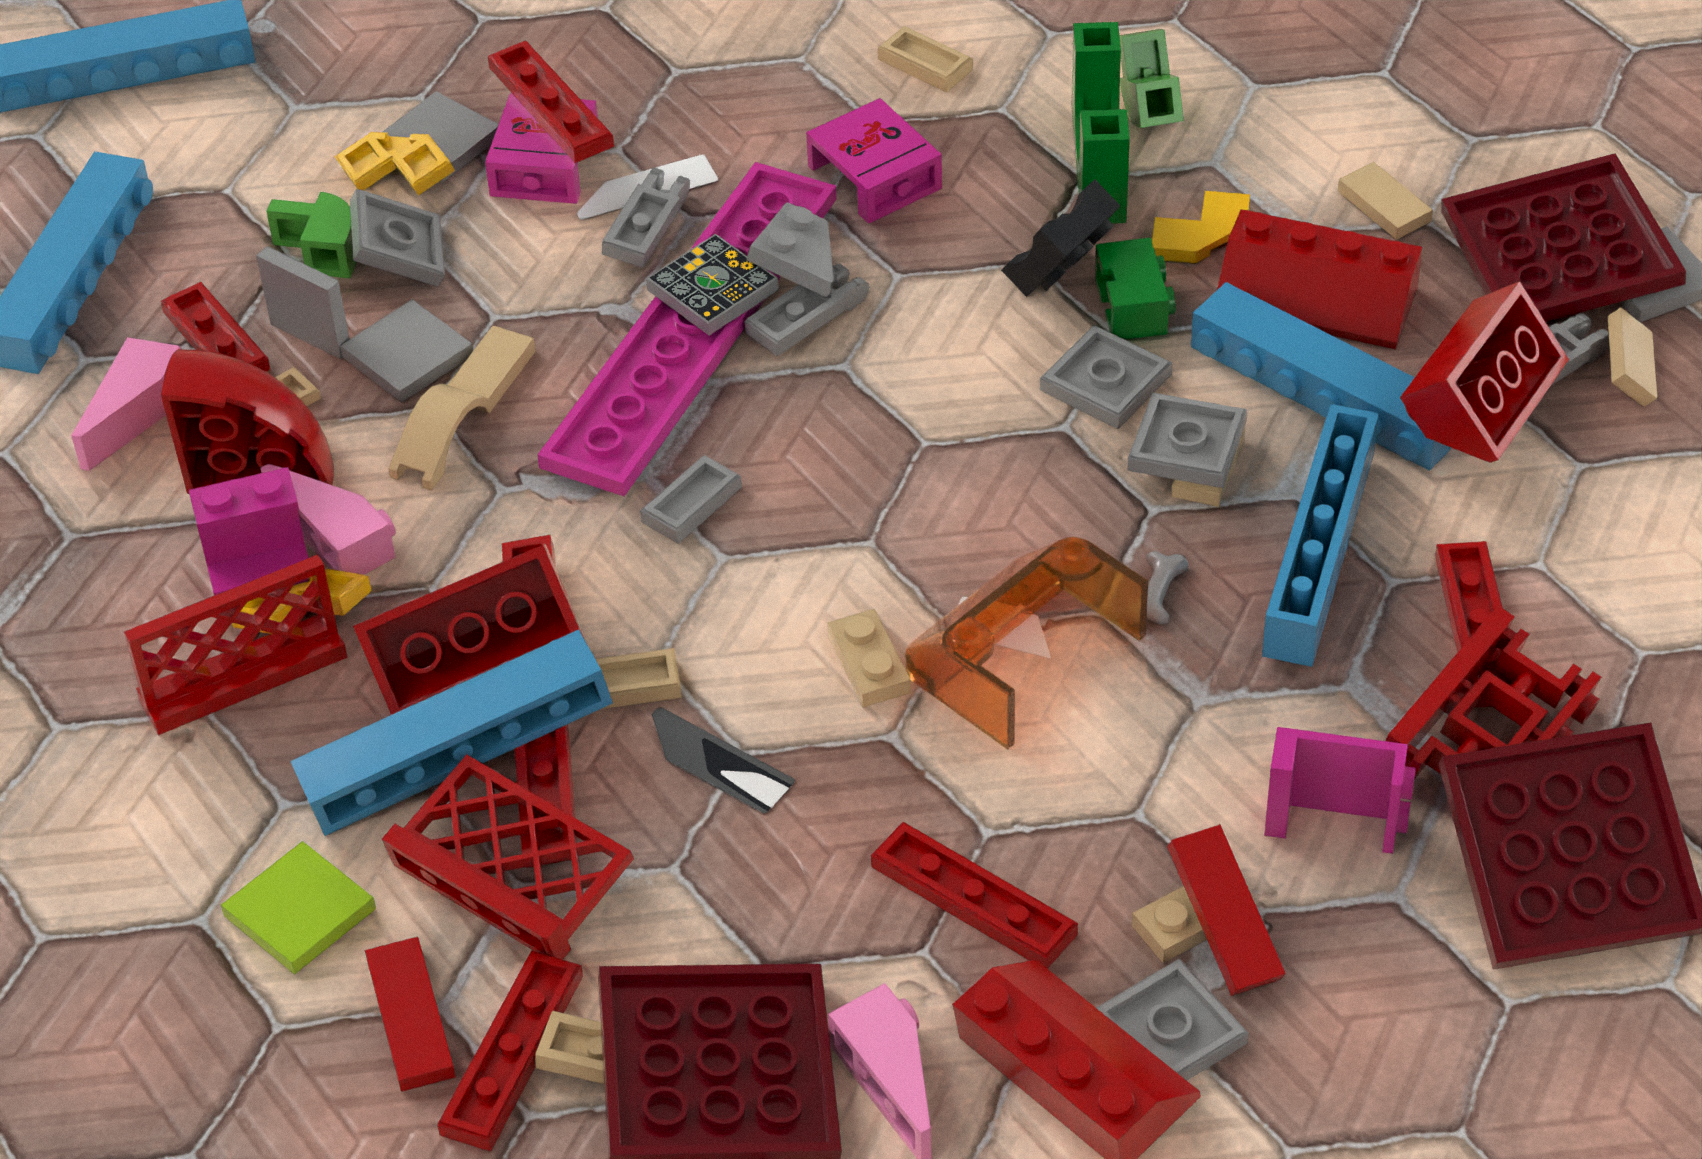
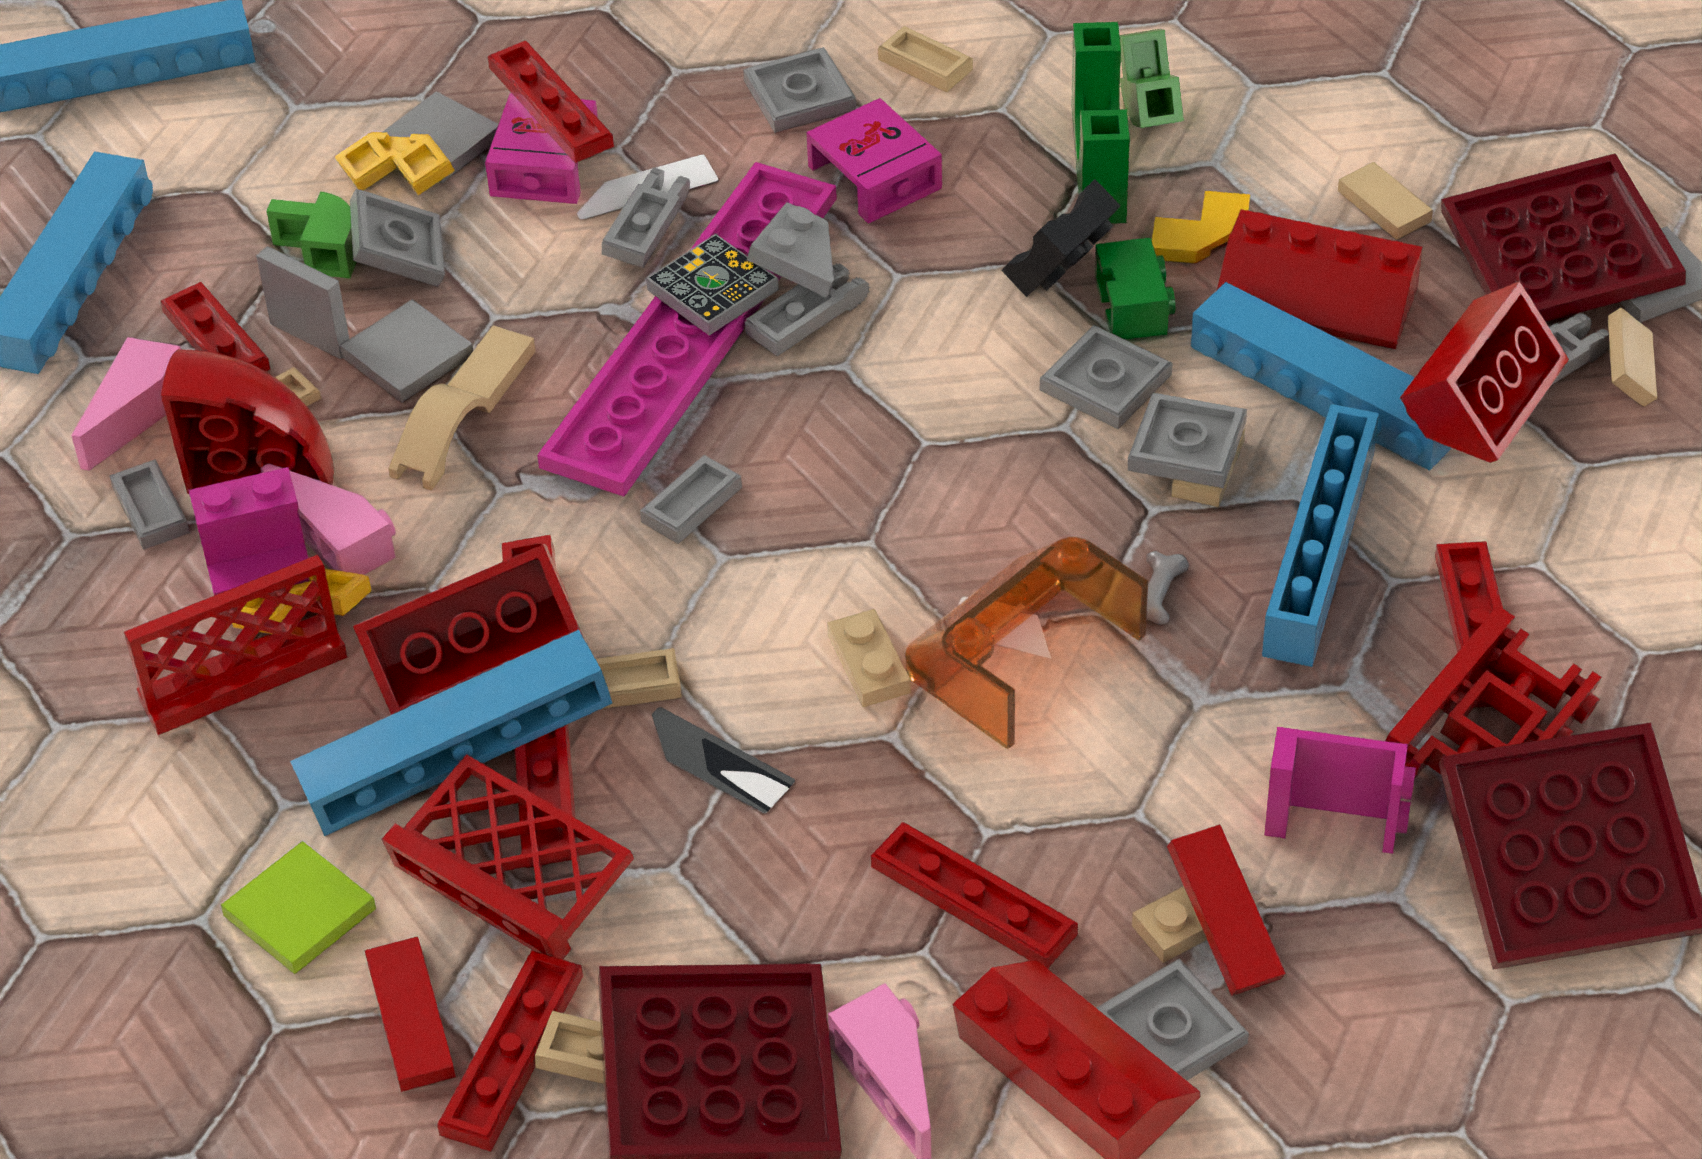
(149, 504): none -> light grey tile
(799, 89): none -> light grey tile

